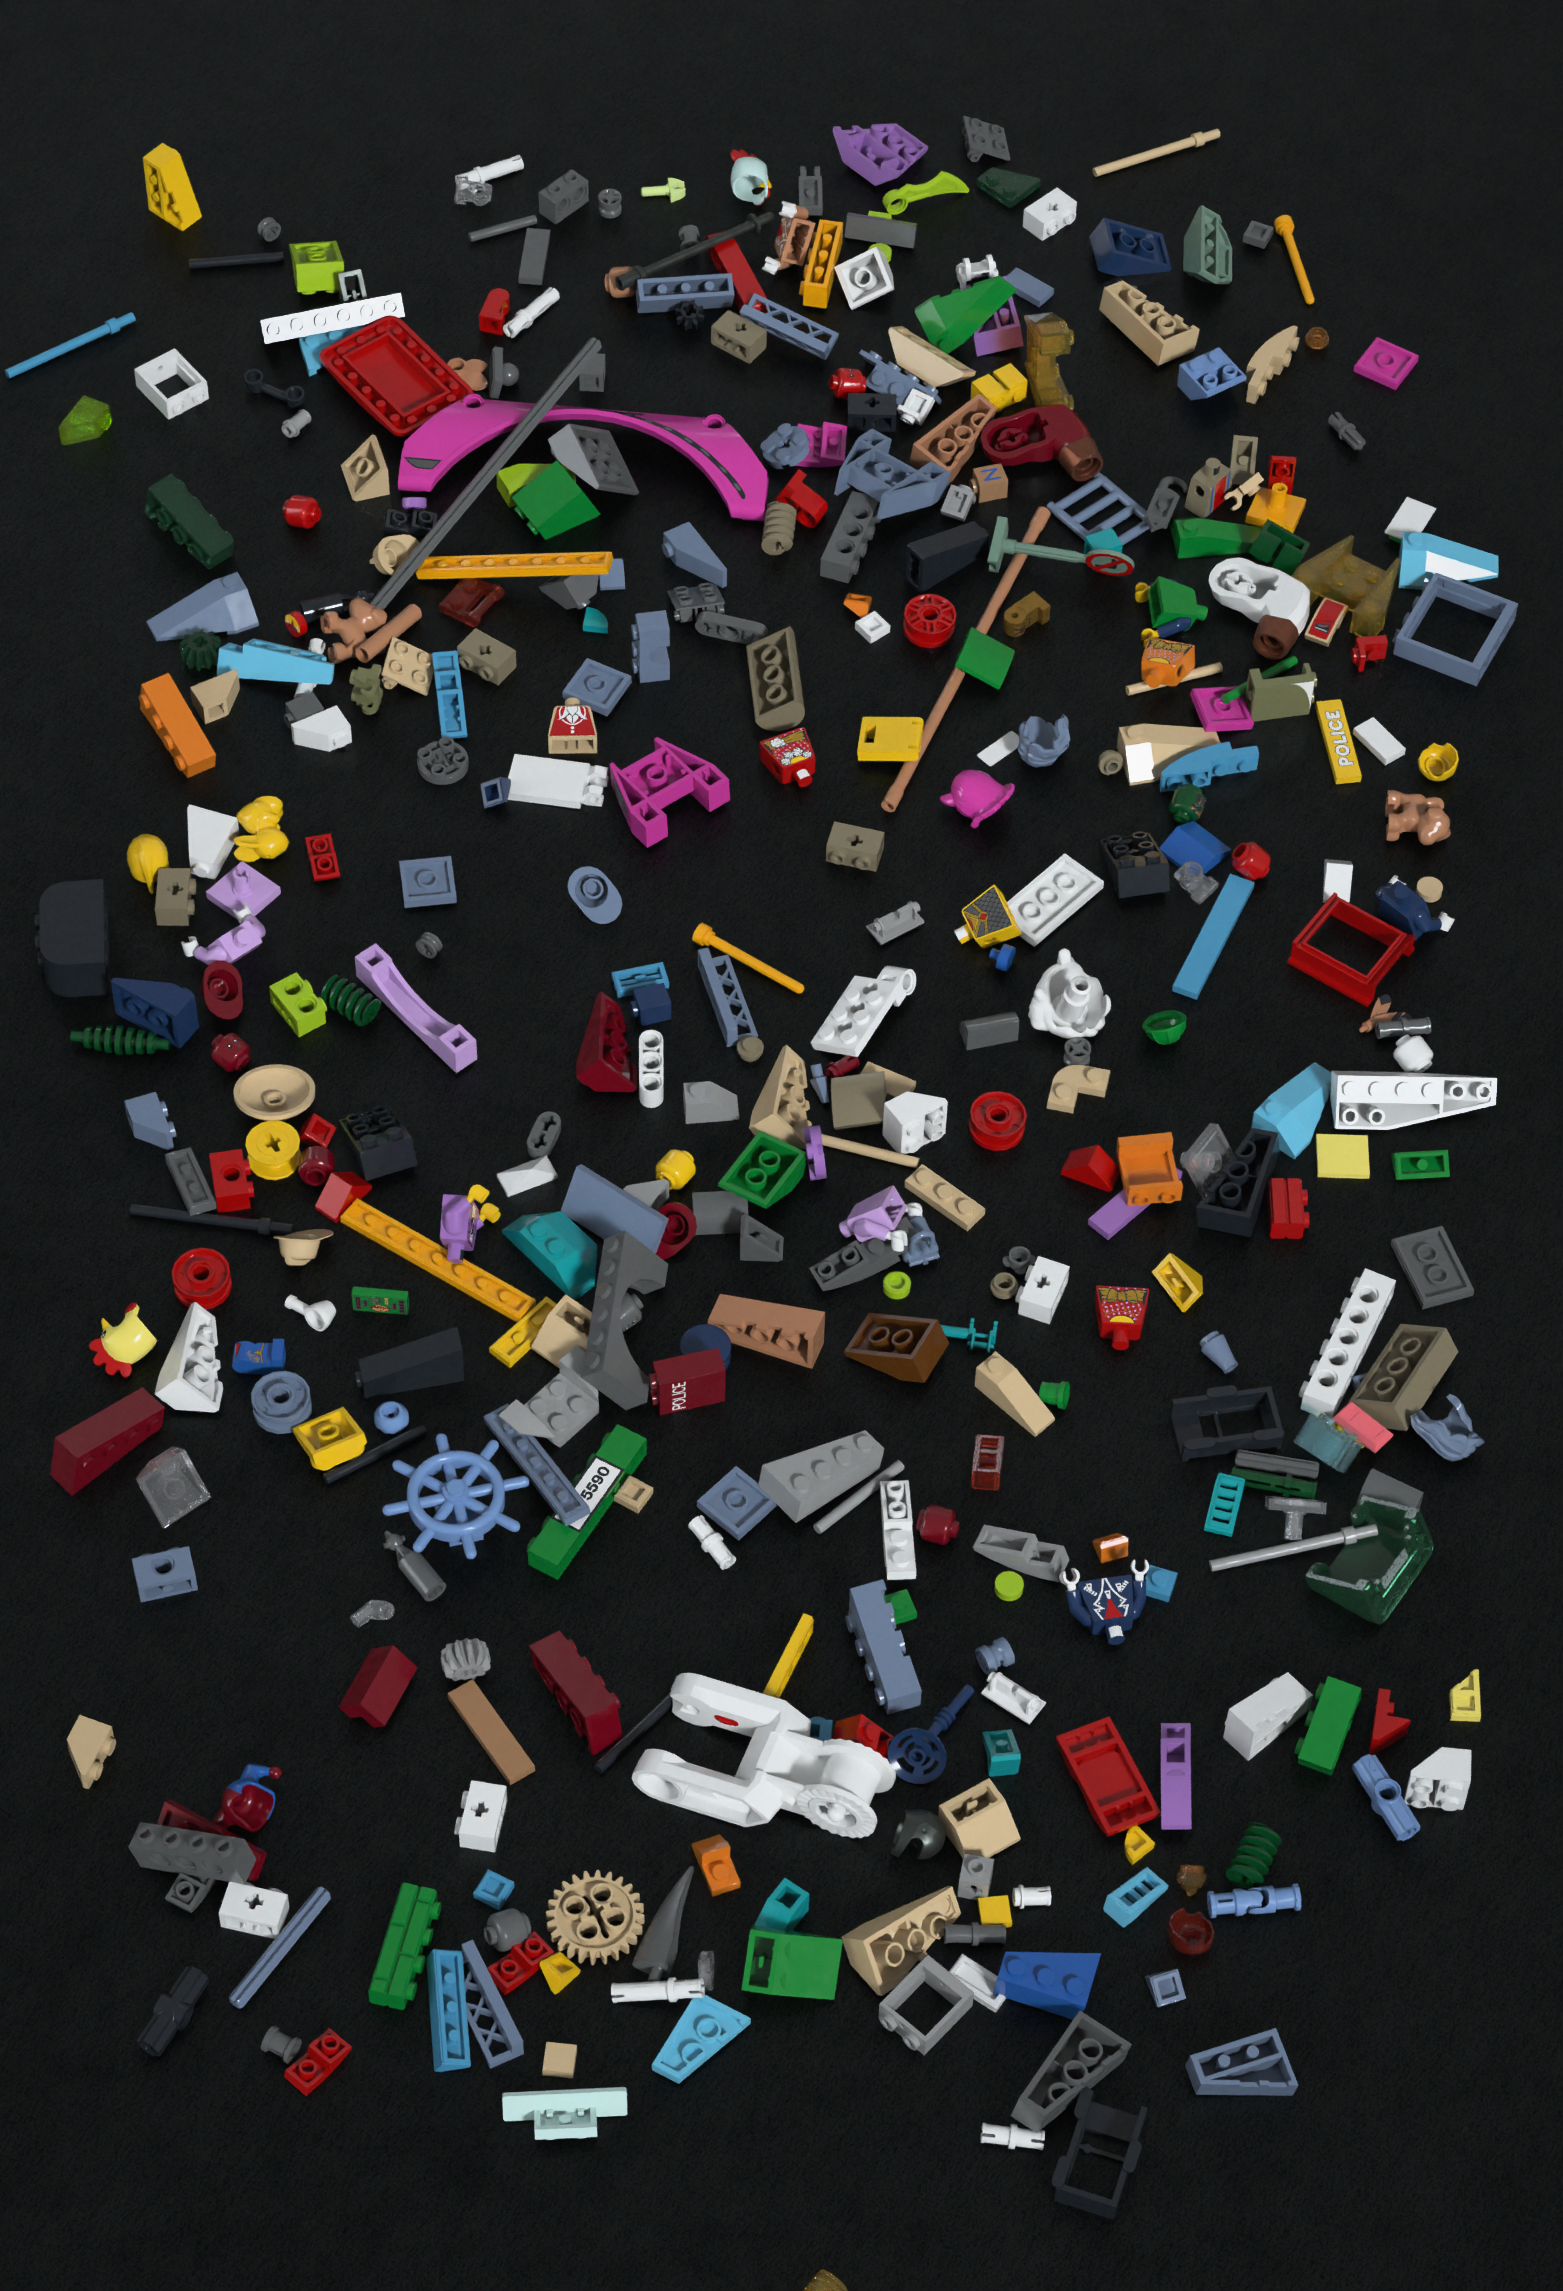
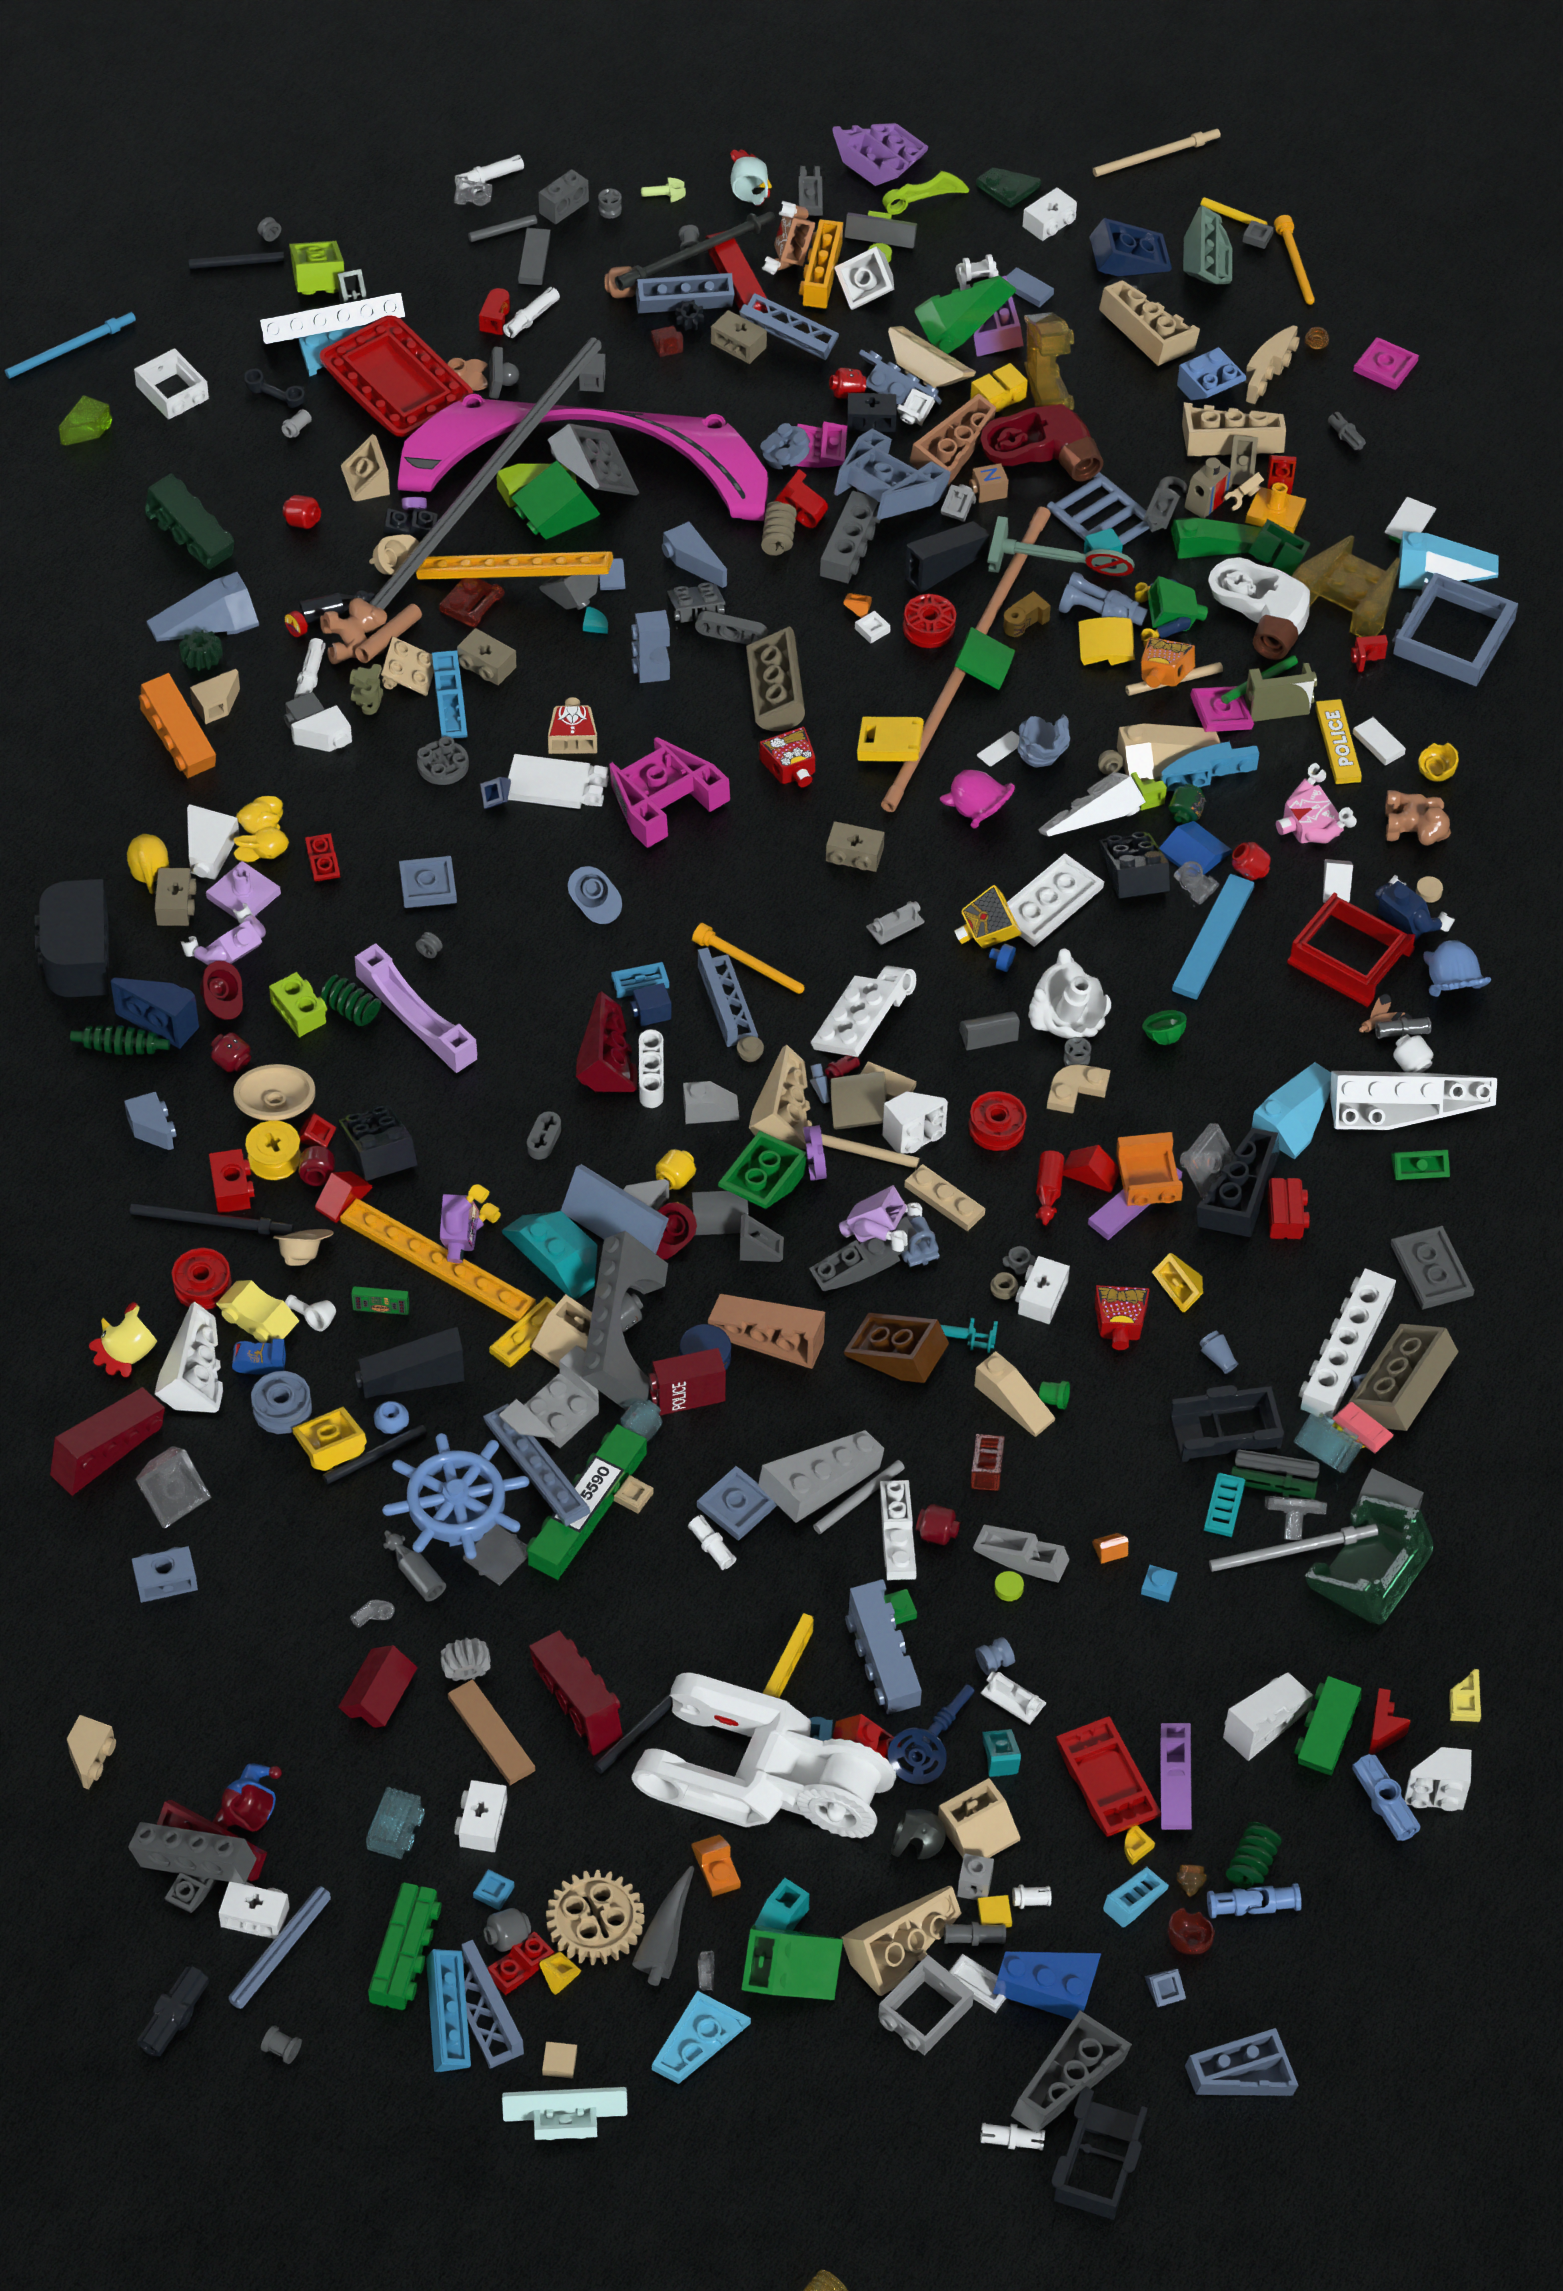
(169, 188): yellow wedge -> none
(190, 1181): dark grey tile -> none
(257, 1312): none -> light yellow brick
(274, 662): medium azure wedge -> none
(318, 2063): red slope -> none
(394, 1823): none -> clear light blue brick
(498, 1554): none -> clear piece
(527, 1176): white slope -> none
(597, 686): sand blue plate -> none
(642, 1419): none -> clear light blue head
(658, 1990): white pin -> none
(667, 341): none -> clear red bracket
(896, 1285): lime tile -> none
(984, 138): dark grey hinge -> none
(1049, 1183): none -> red wheel
(1106, 639): none -> yellow slope
(1107, 800): none -> white wedge
(1107, 1603): dark blue torso -> none
(1110, 603): none -> sand blue piece
(1152, 791): none -> lime panel
(1213, 431): none -> tan wedge
(1230, 212): none -> yellow bar
(1311, 813): none -> bright pink torso
(1326, 621): slope -> none
(1342, 1156): light yellow piece -> none
(1451, 1436): sand blue hair -> none
(1453, 968): none -> medium blue hair

